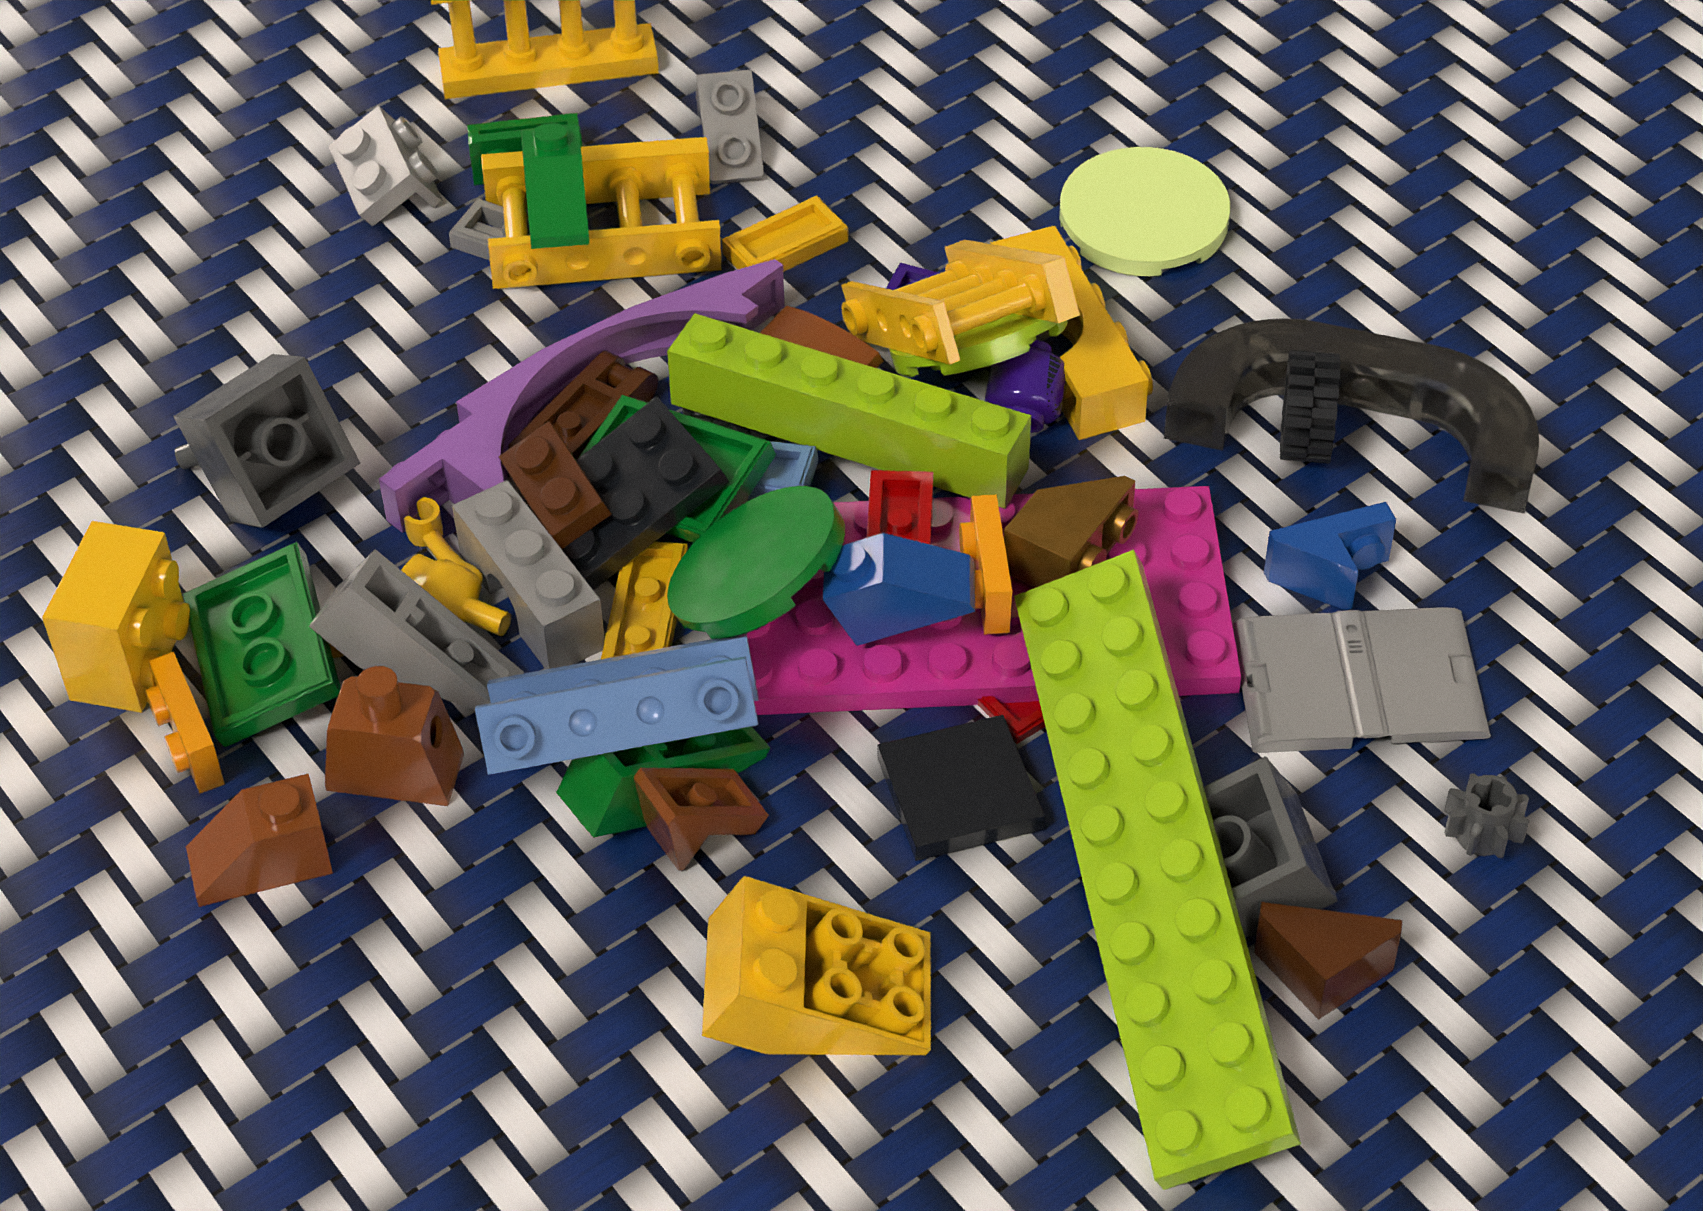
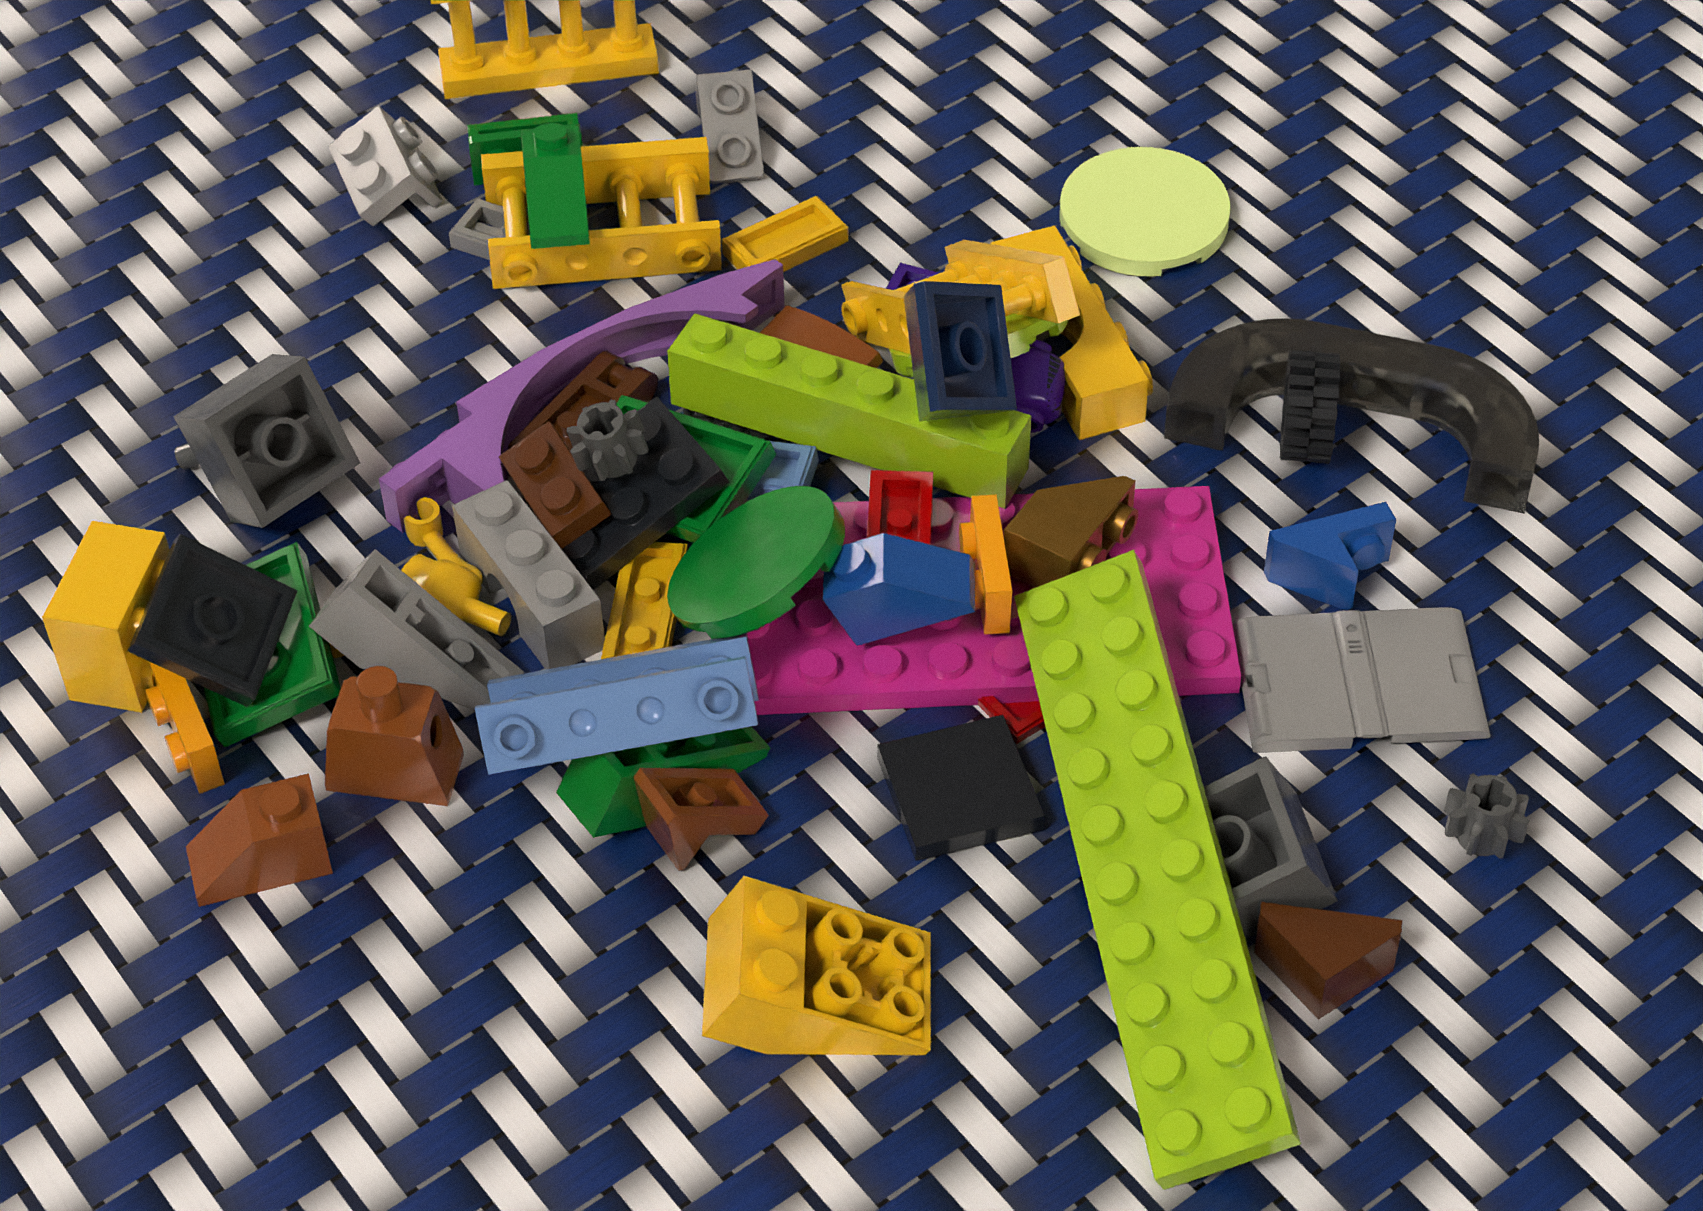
(213, 620): none -> black tile
(607, 440): none -> dark grey gear
(959, 349): none -> dark blue slope

